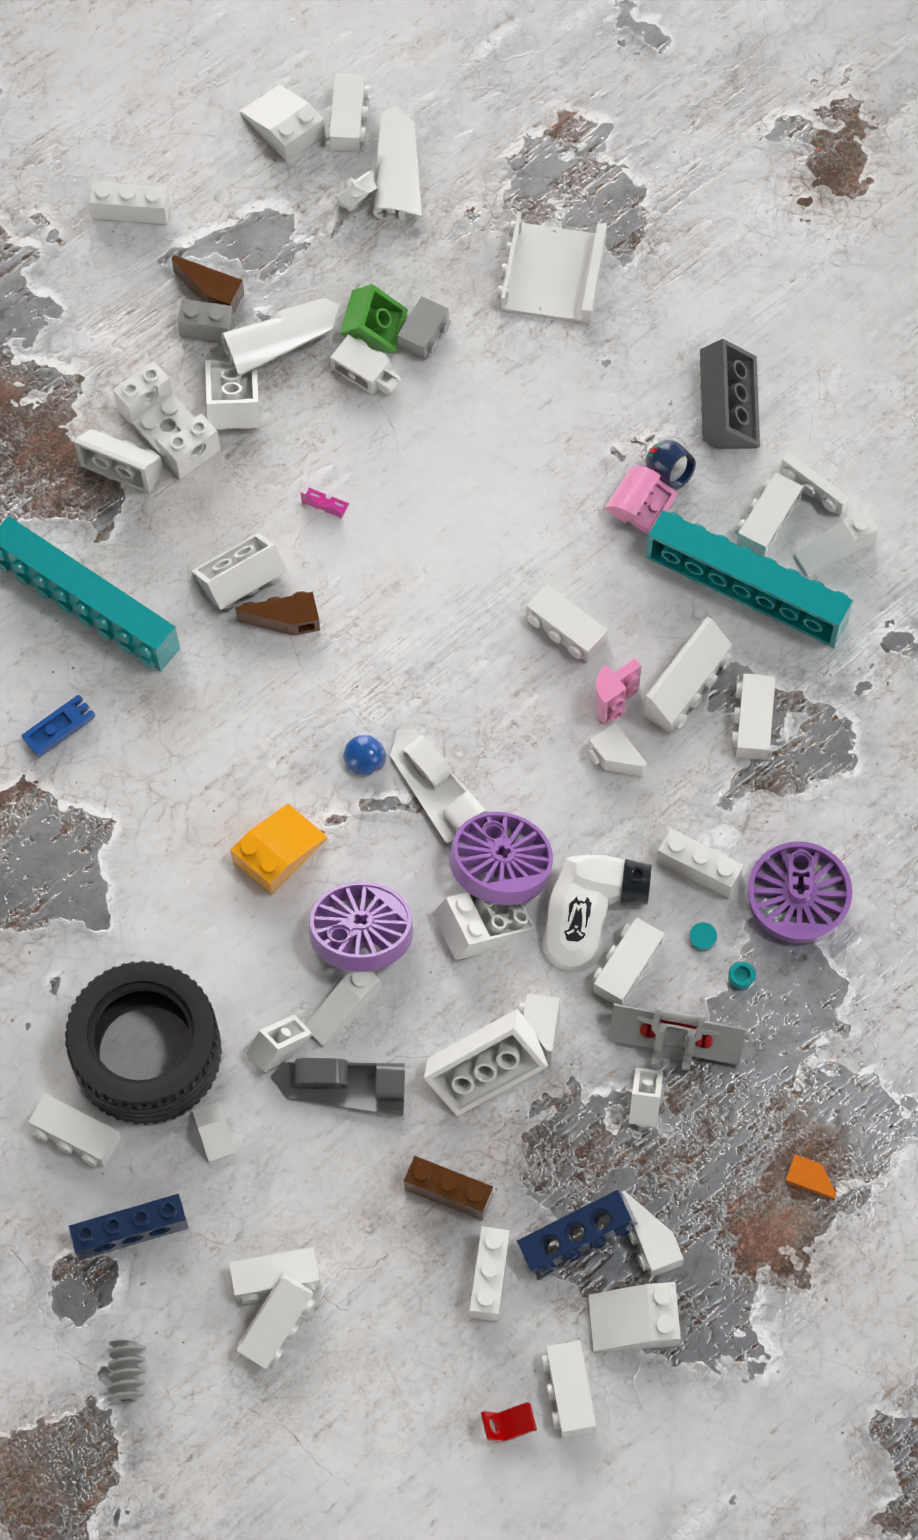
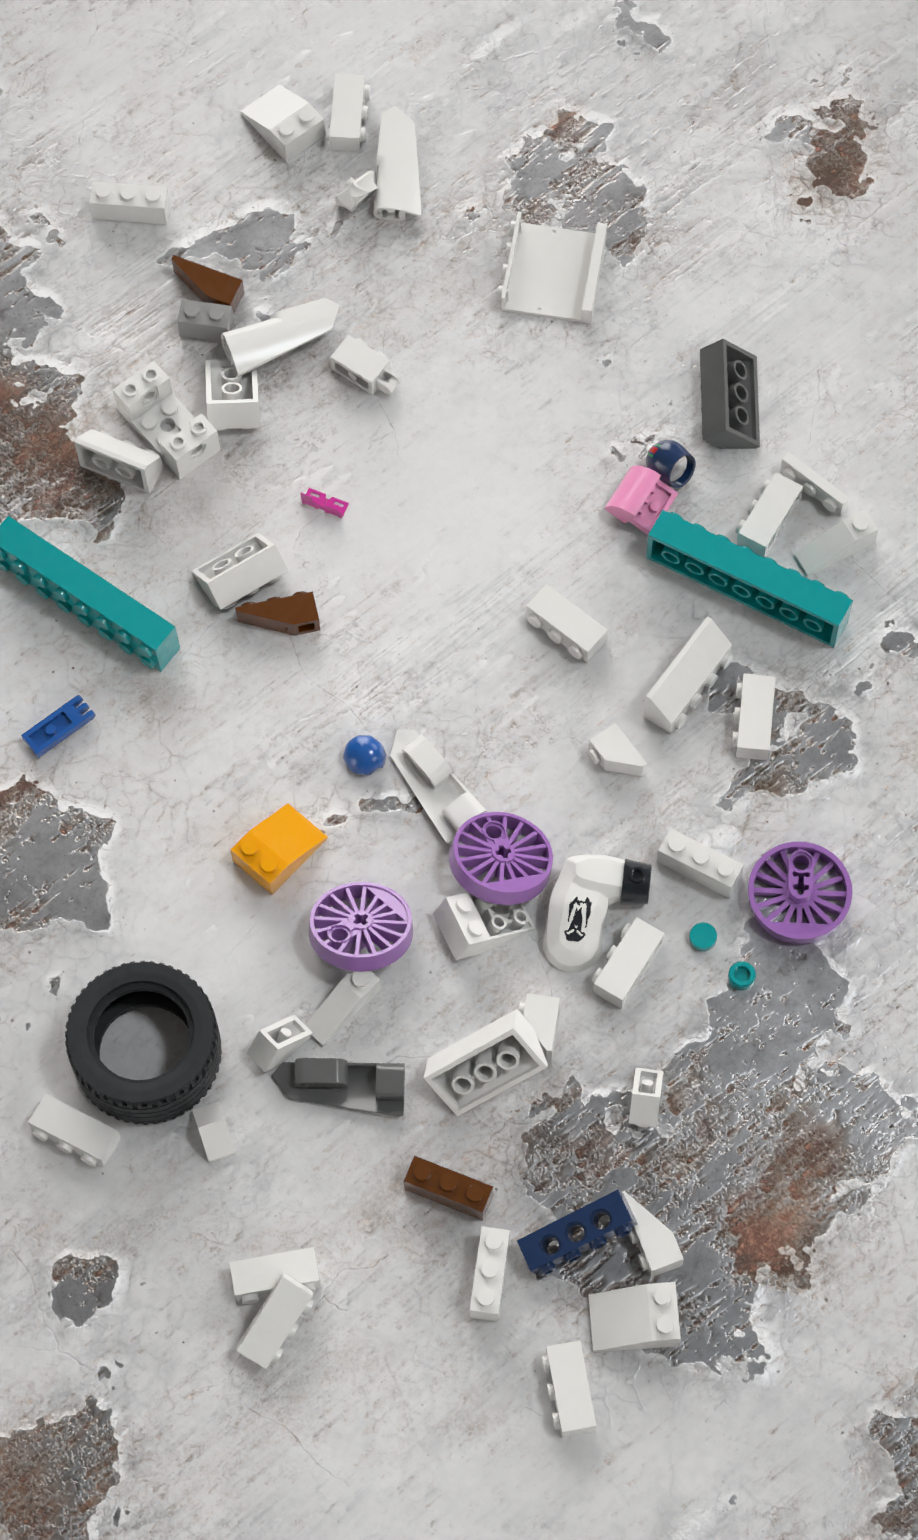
(125, 1371): light grey piece -> none
(128, 1227): dark blue brick -> none
(374, 318): bright green slope -> none
(423, 328): light grey brick -> none
(509, 1423): red bracket -> none
(614, 689): bright pink brick -> none
(676, 1035): light grey piece -> none
(810, 1177): orange tile -> none

